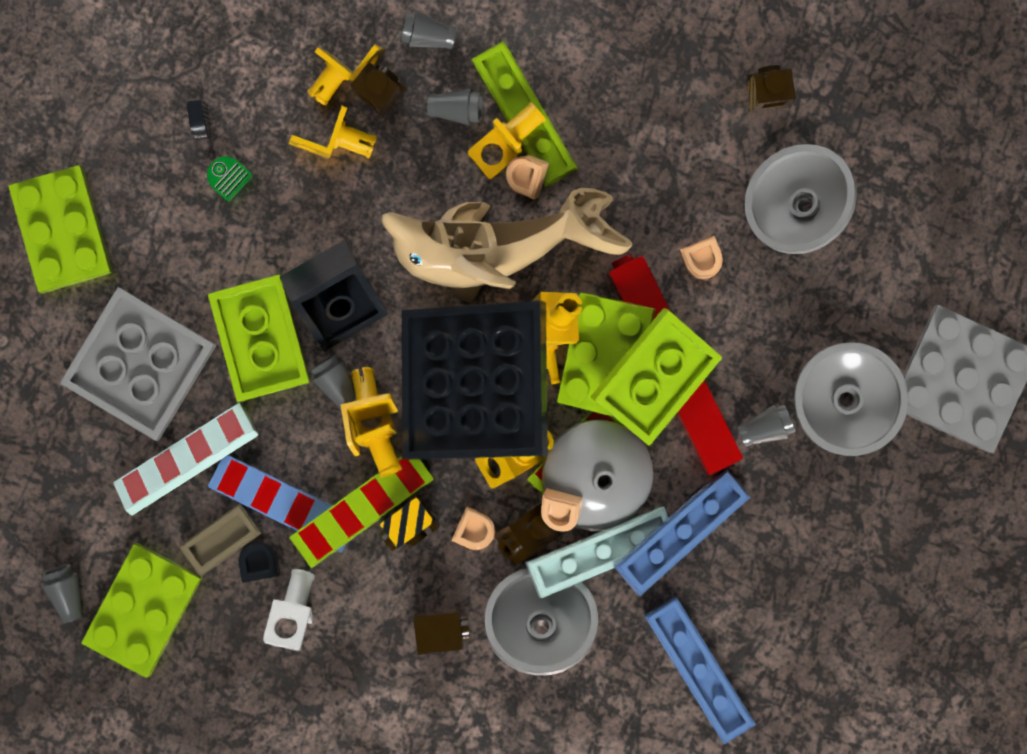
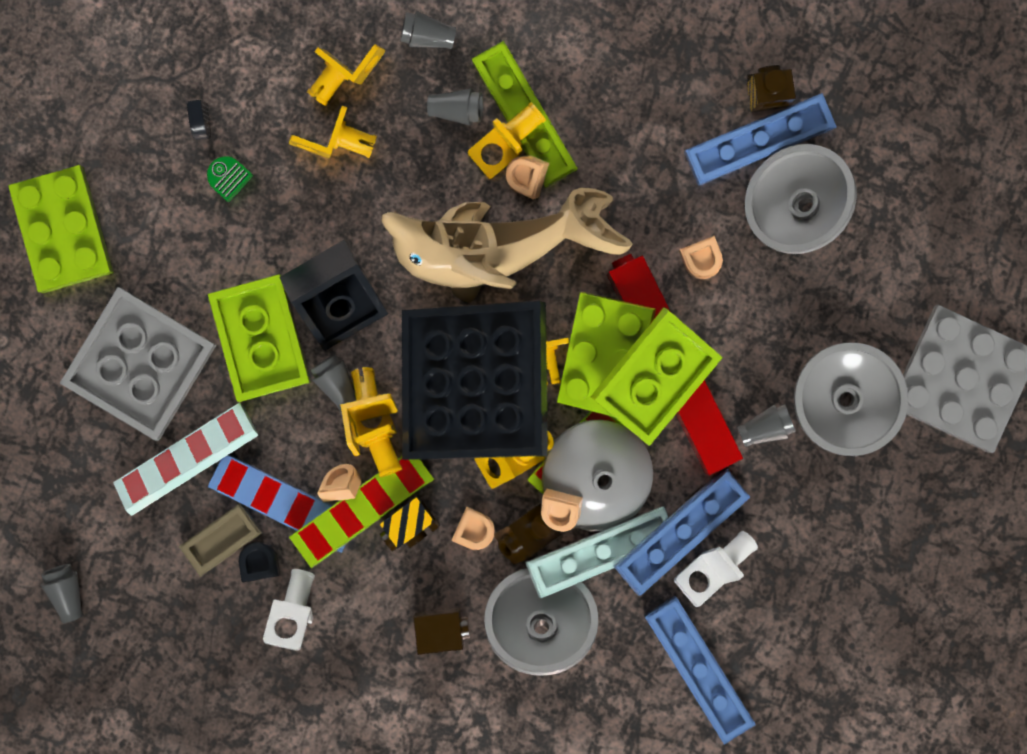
(141, 610): lime plate -> none
(340, 483): none -> light nougat tile
(378, 88): dark brown brick -> none
(561, 316): yellow bracket -> none
(718, 566): none -> white bracket
(760, 139): none -> medium blue tile

